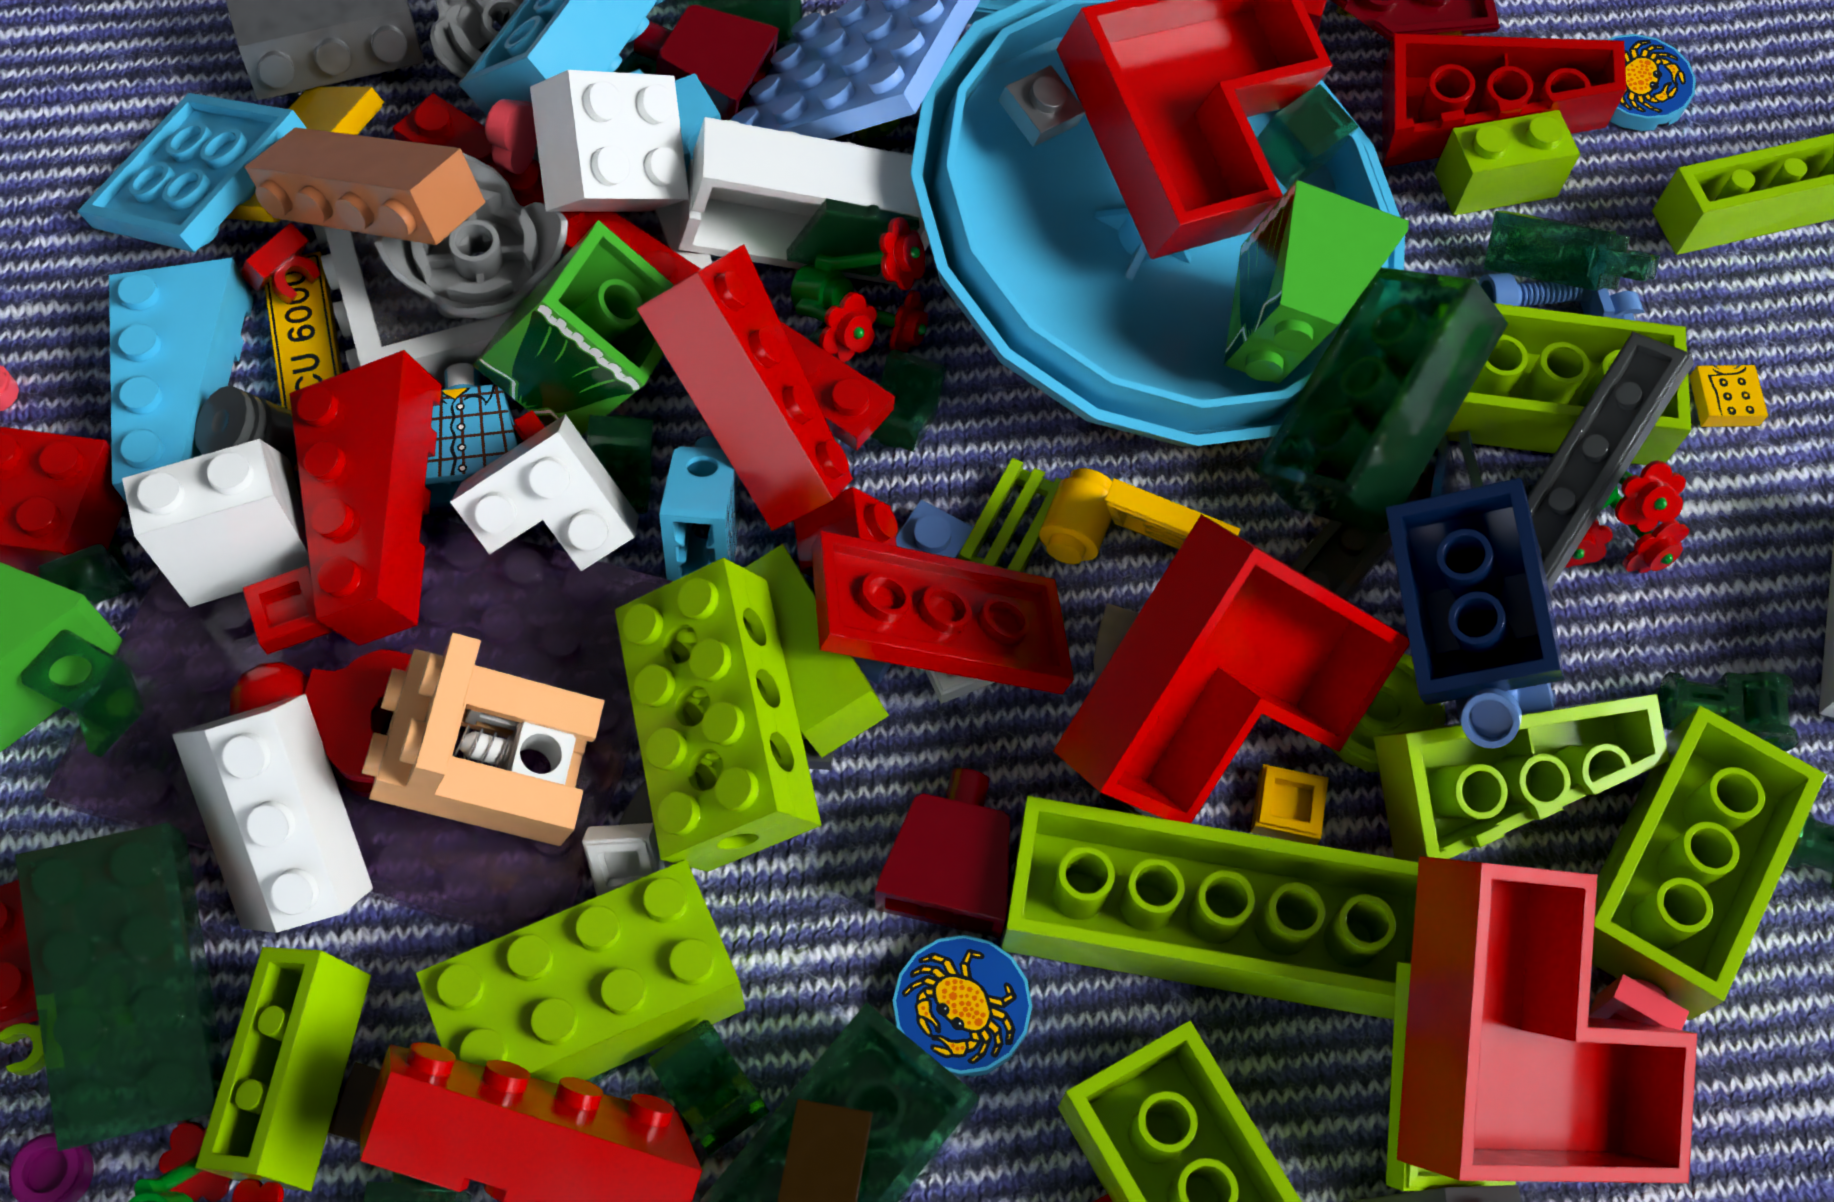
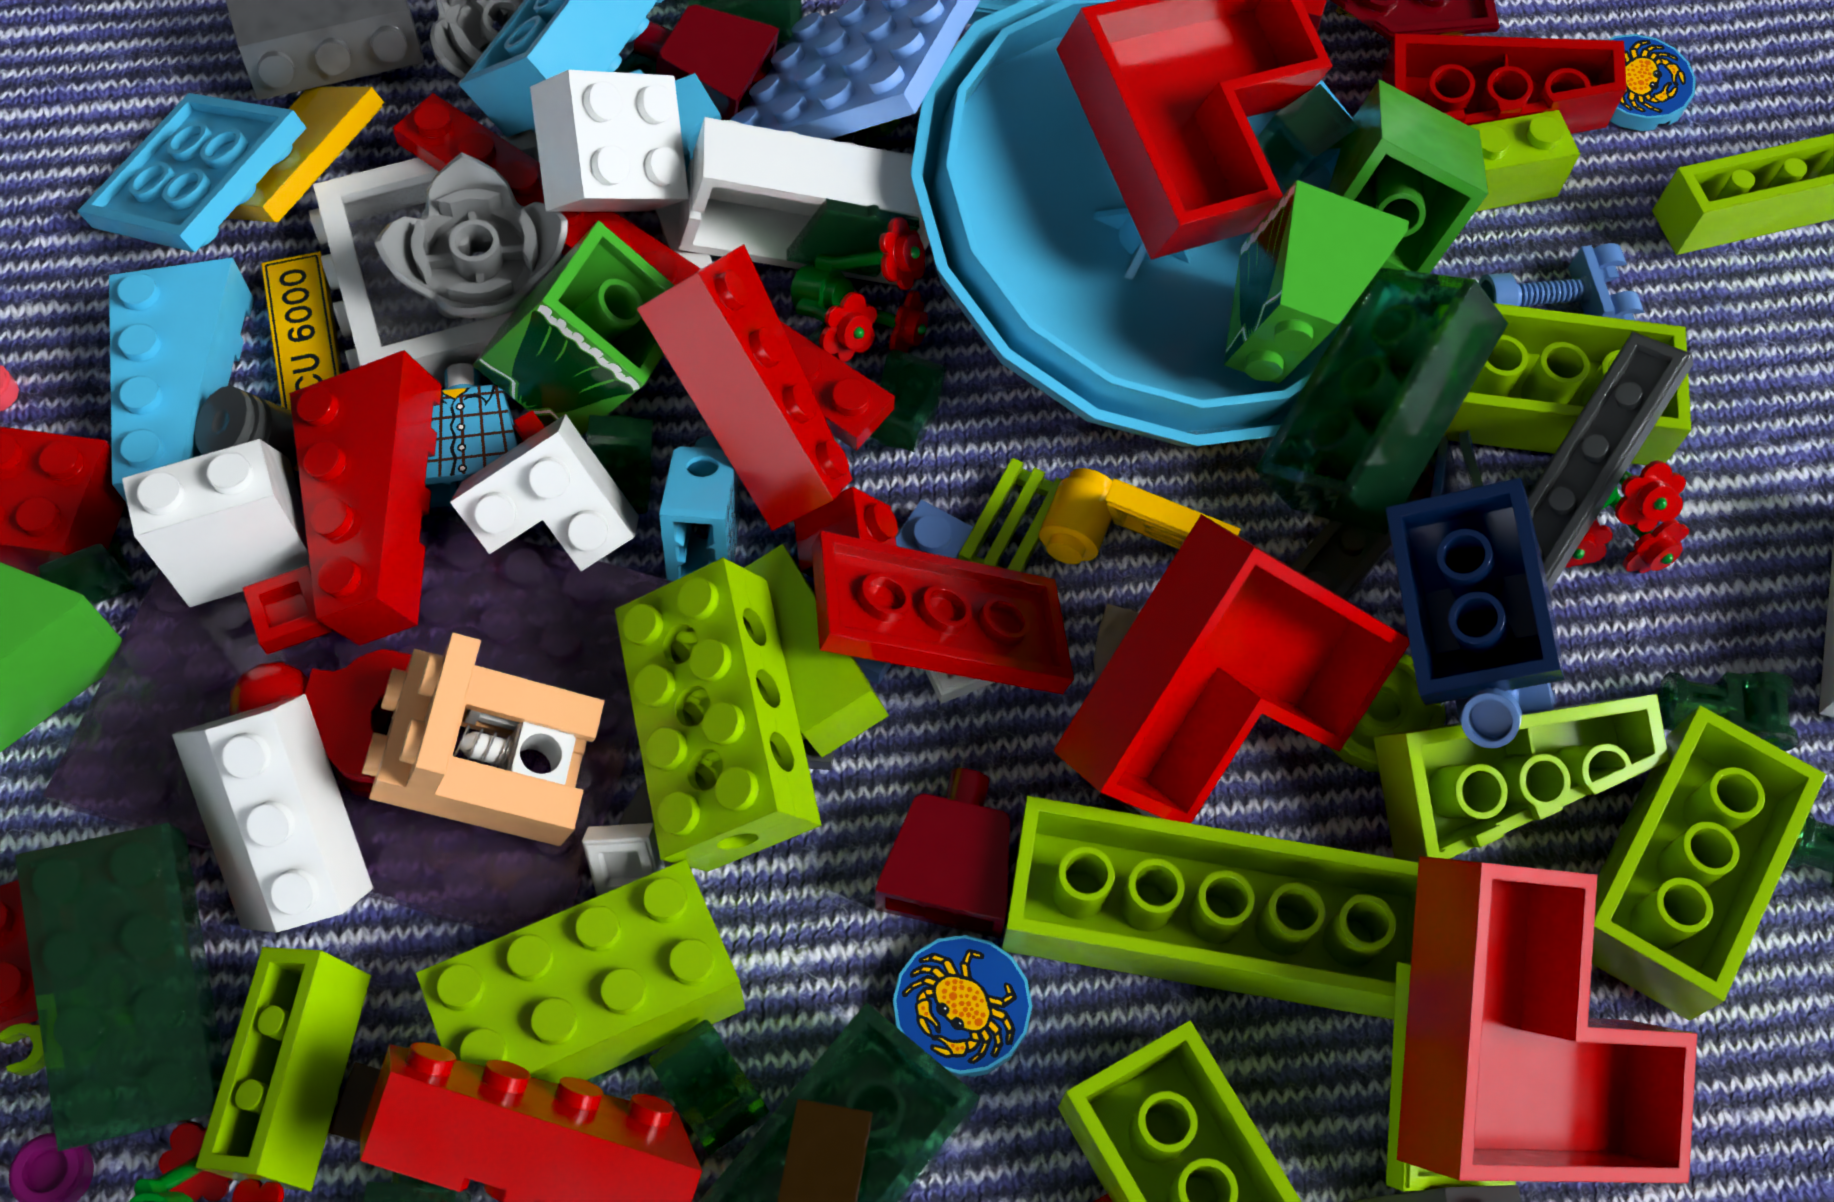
(103, 701): clear green bracket -> none
(278, 258): red tile -> none
(366, 184): nougat brick -> none
(512, 134): coral tile -> none
(1041, 105): flat silver plate -> none
(1289, 805): yellow tile -> none
(1414, 167): none -> bright green slope
(1564, 252): clear green hinge -> none
(1638, 1002): coral plate -> none
(1728, 395): yellow tile -> none

